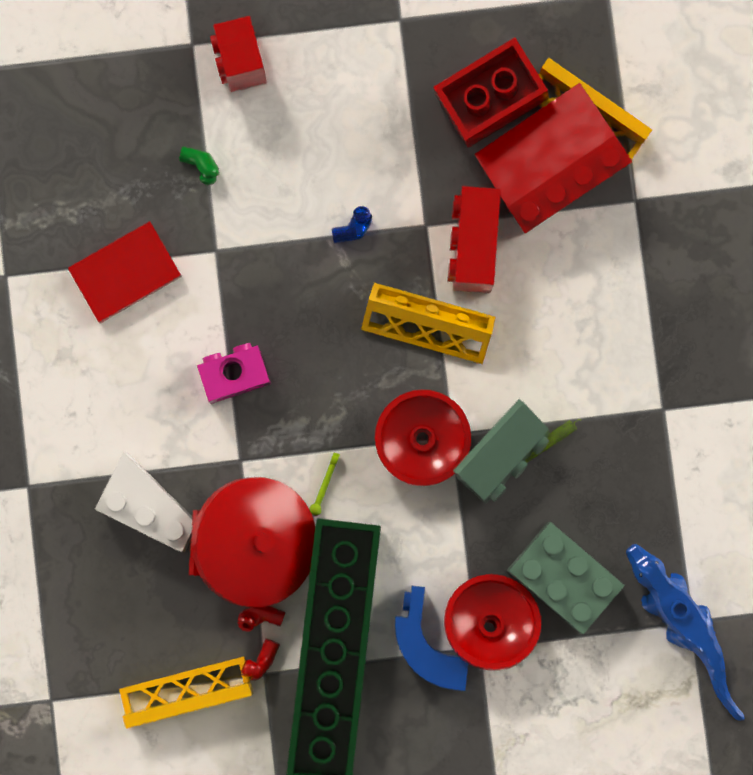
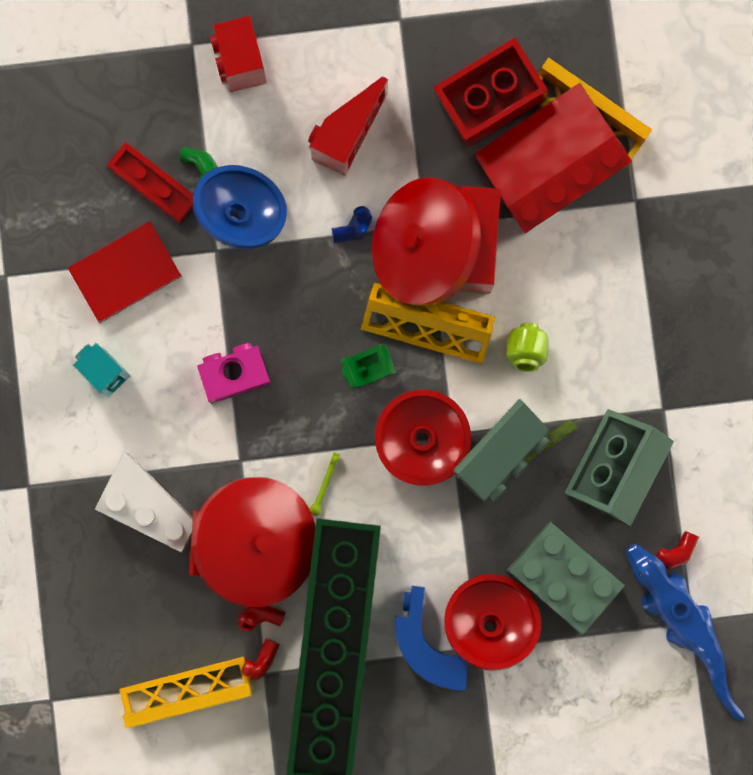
(100, 369): none -> teal brick
(152, 183): none -> red tile
(240, 194): none -> blue dish
(345, 129): none -> red slope
(367, 366): none -> green bracket
(426, 241): none -> red dish
(527, 347): none -> lime head
(619, 466): none -> sand green slope
(681, 554): none -> red arm

